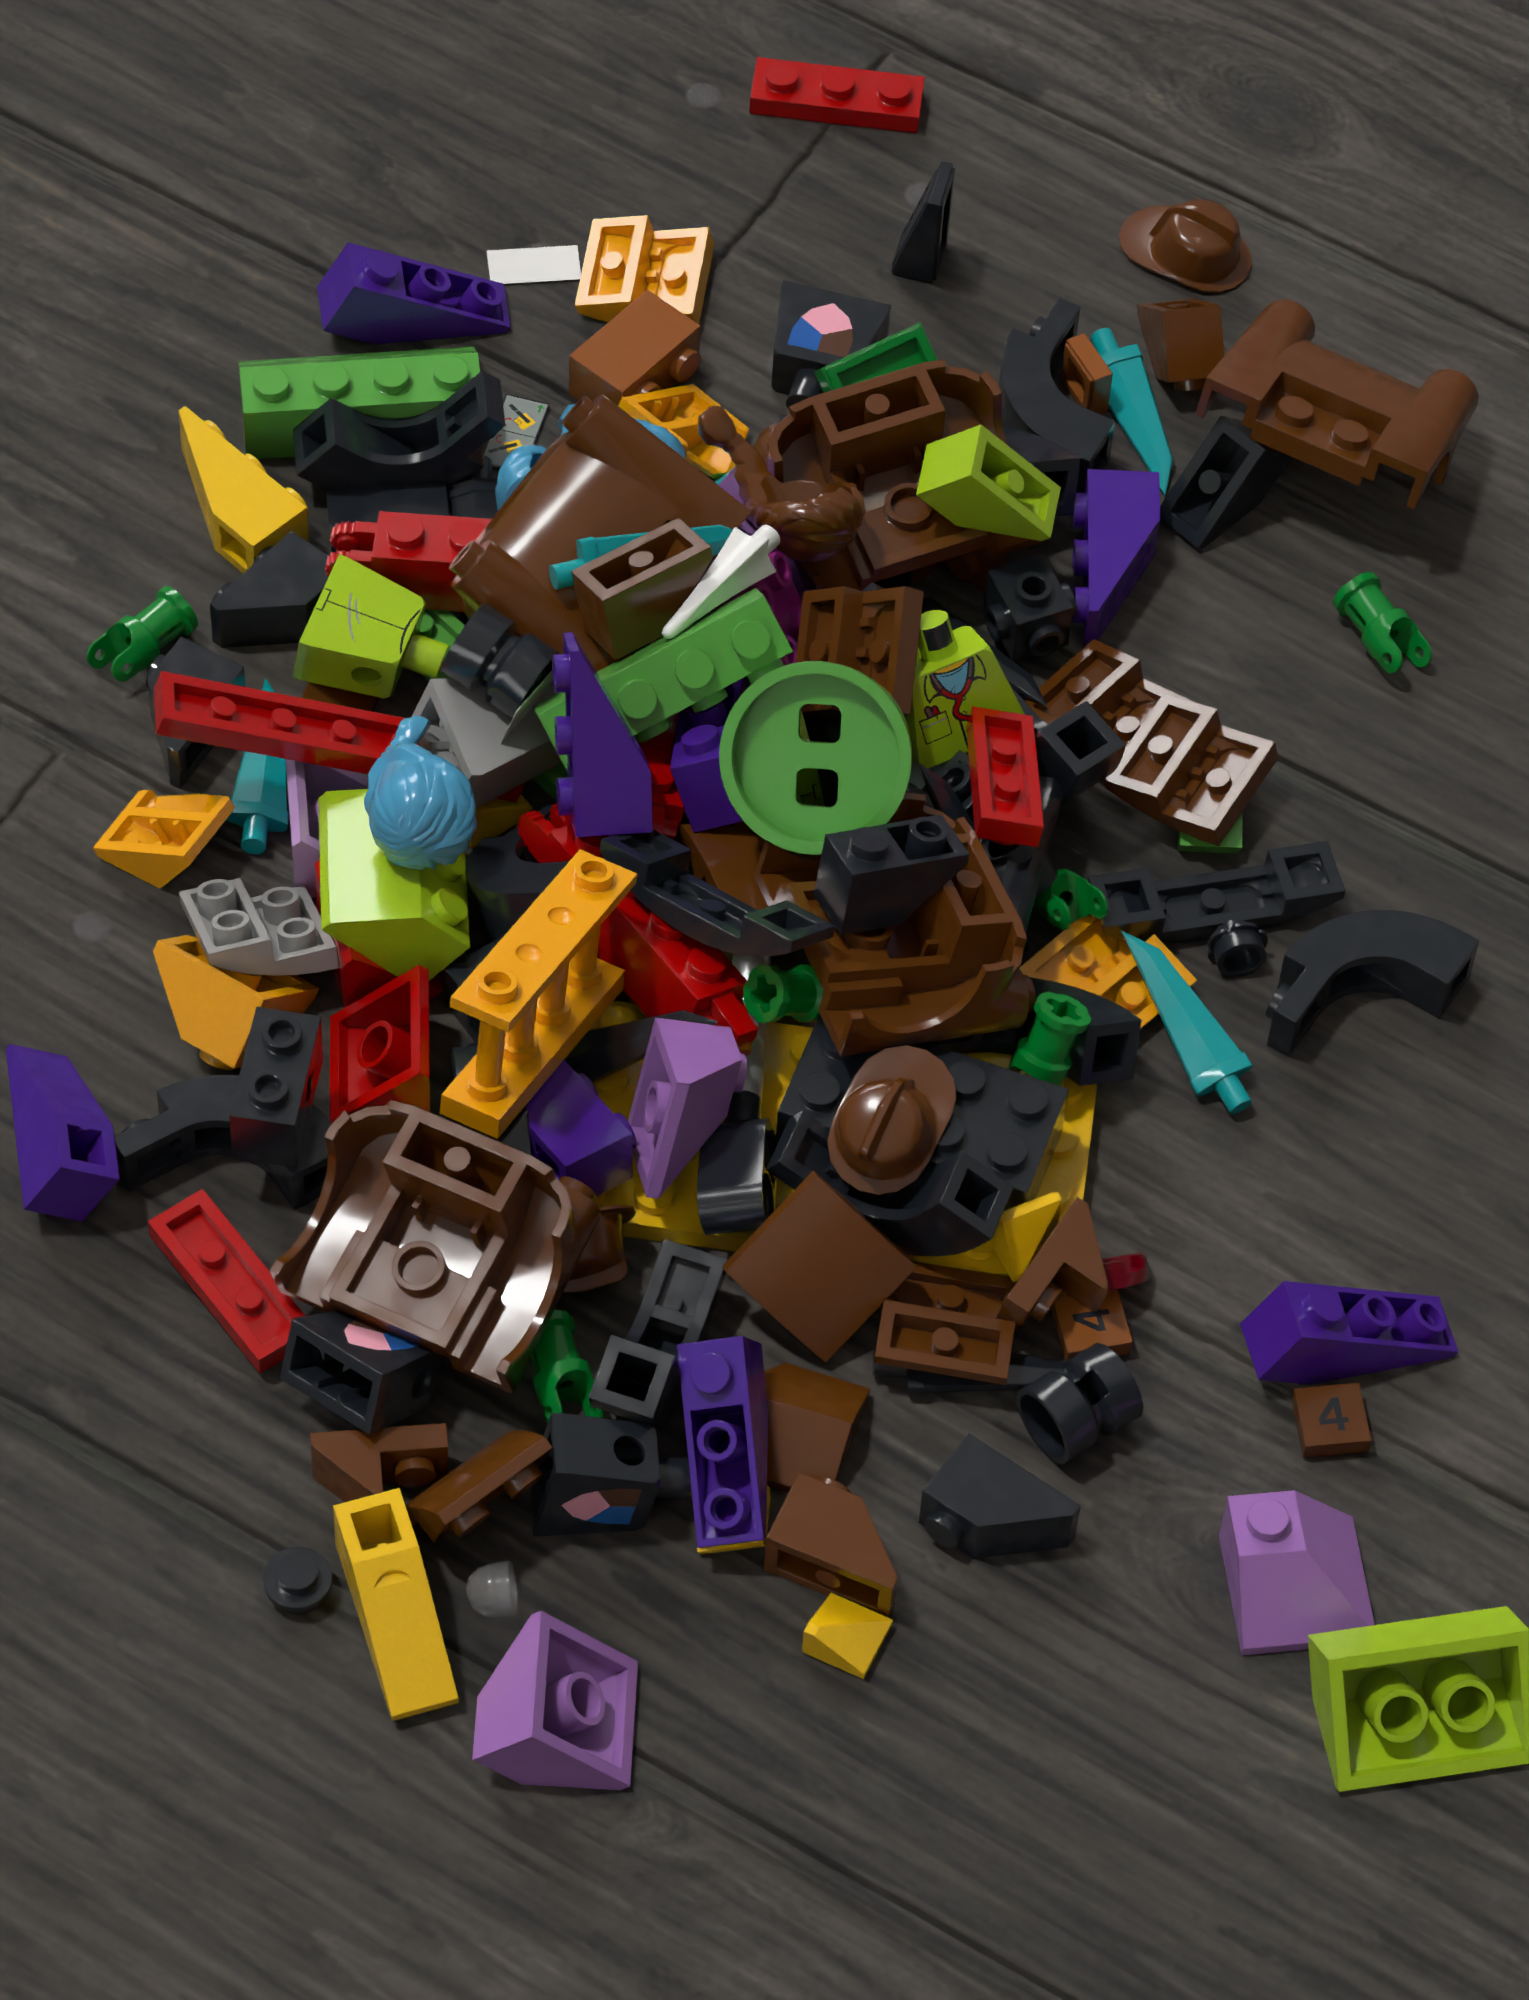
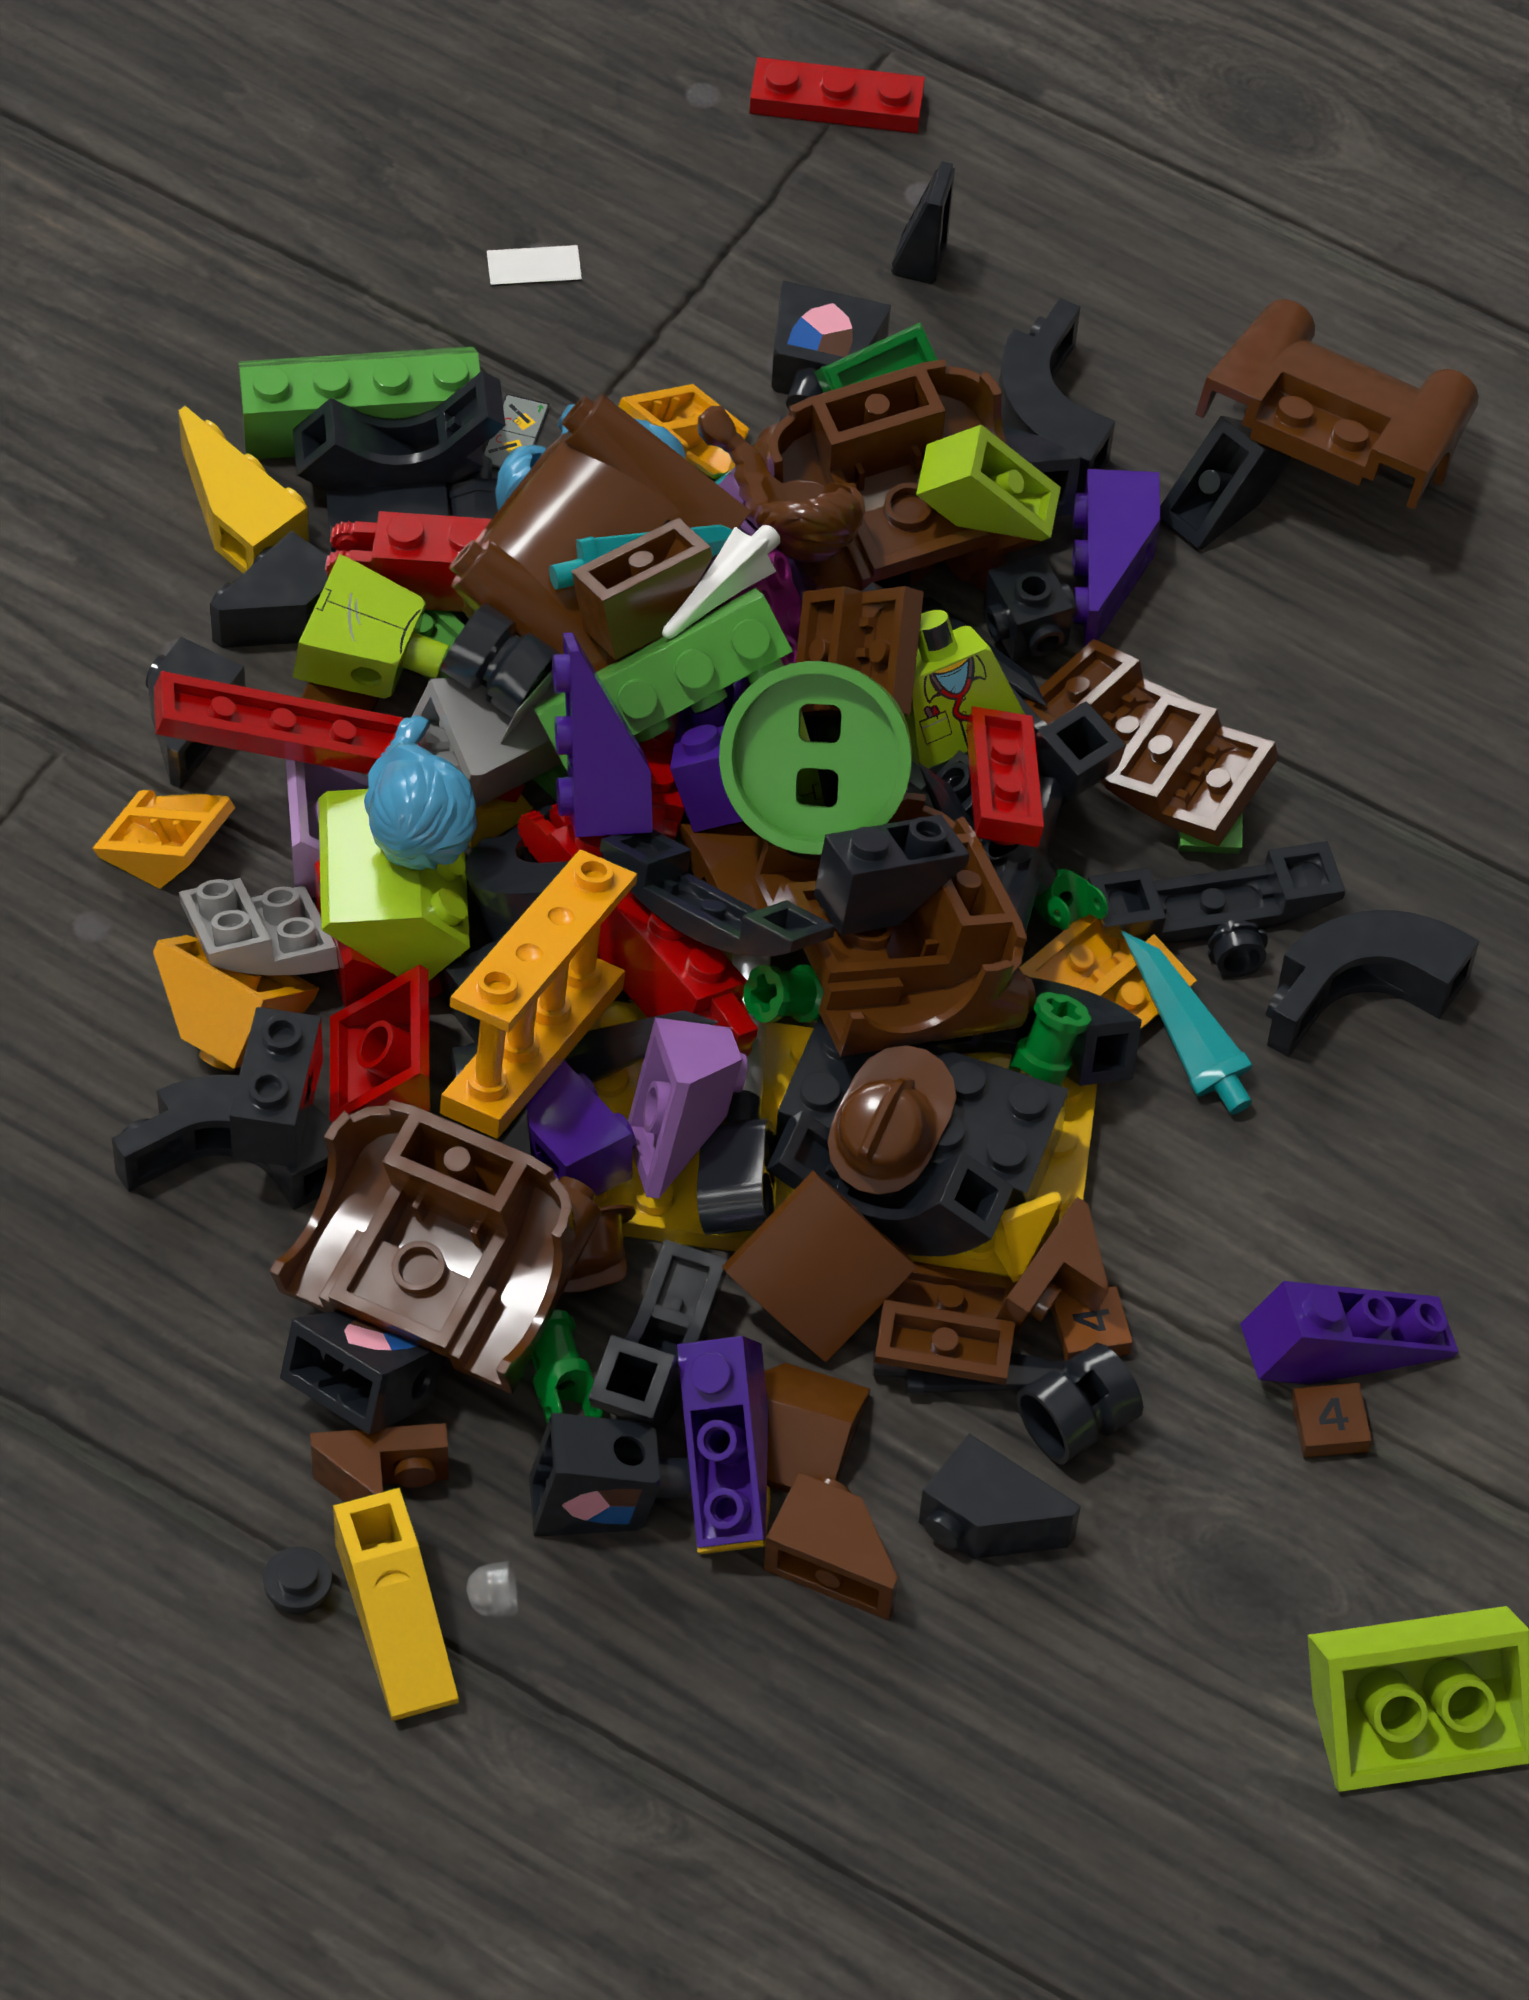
(60, 1135): dark purple slope -> none
(141, 637): green piece -> none
(226, 1277): red plate -> none
(260, 797): teal bar -> none
(404, 300): dark purple slope -> none
(461, 1496): reddish brown slope -> none
(558, 1710): medium lavender slope -> none
(630, 257): light orange slope -> none
(636, 352): dark orange brick -> none
(845, 1635): yellow slope -> none
(1086, 374): dark orange tile -> none
(1126, 1270): dark red tile -> none
(1134, 403): teal bar -> none
(1182, 340): reddish brown slope -> none
(1188, 243): reddish brown piece -> none
(1291, 1570): medium lavender slope -> none
(1382, 625): green piece -> none

